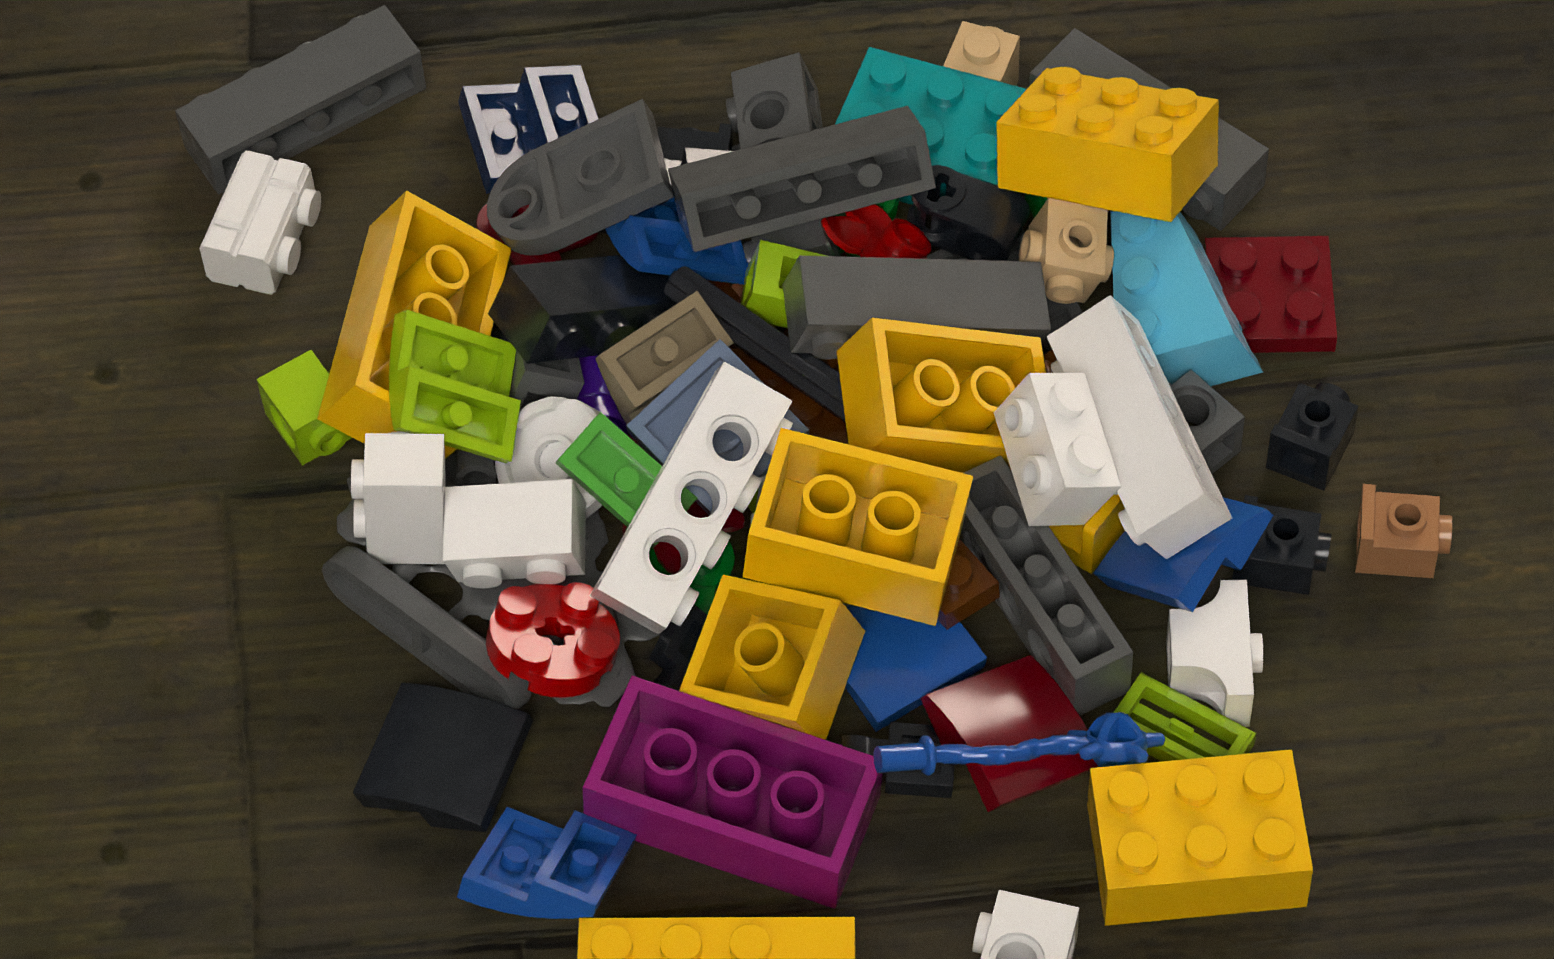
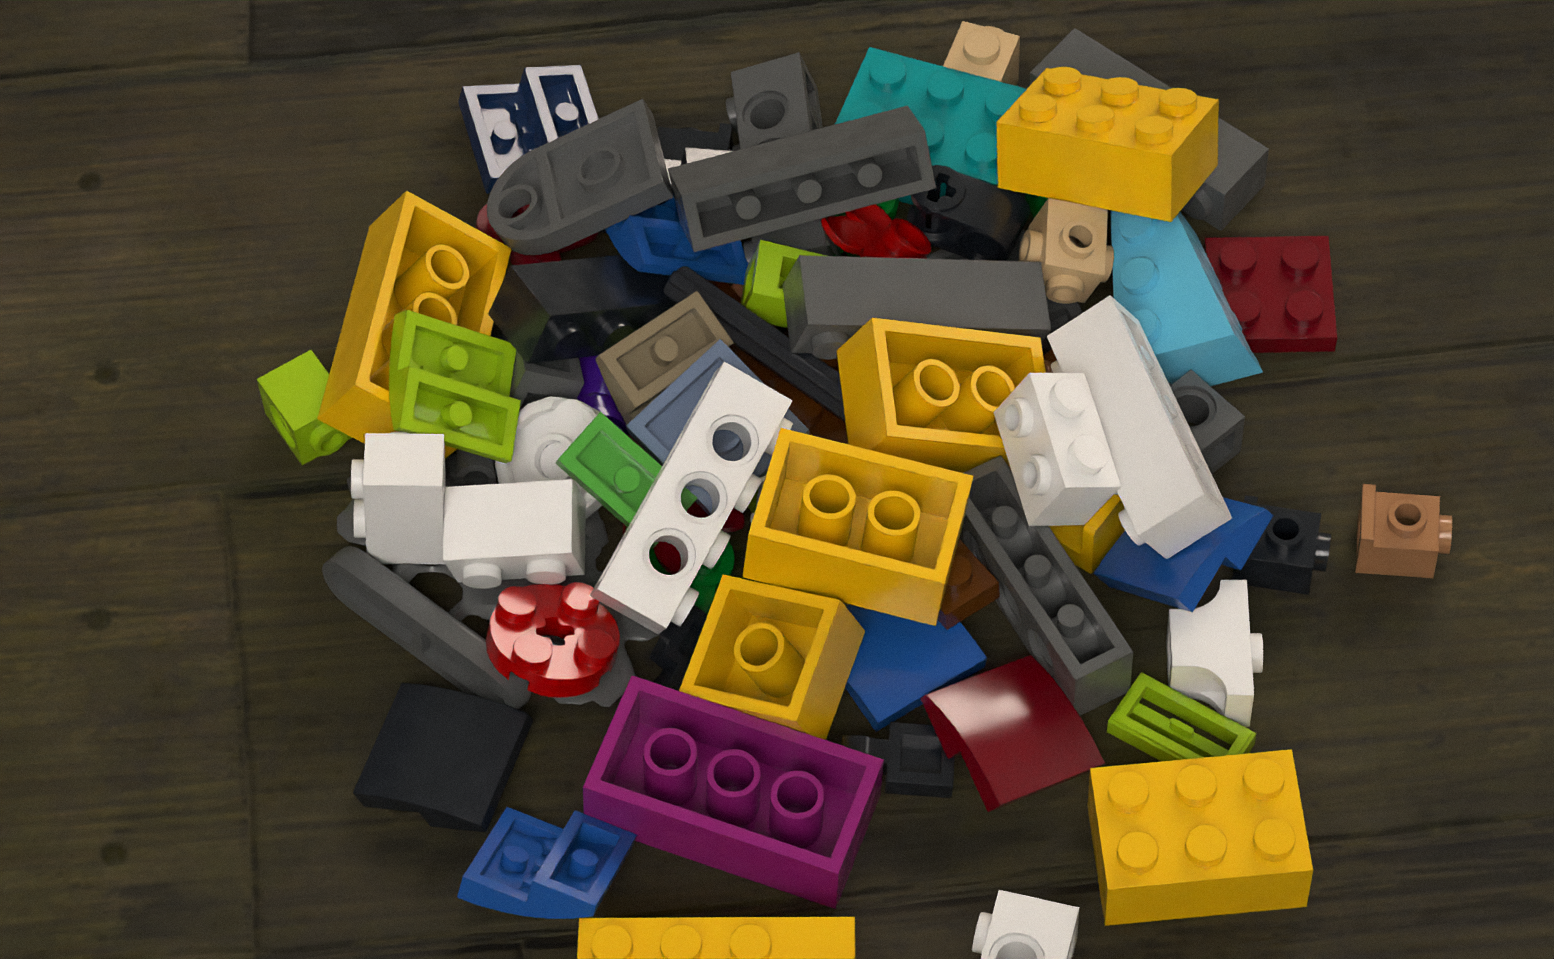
(260, 223): white brick -> none
(303, 96): dark grey brick -> none
(1109, 741): blue piece -> none
(1312, 434): black brick -> none

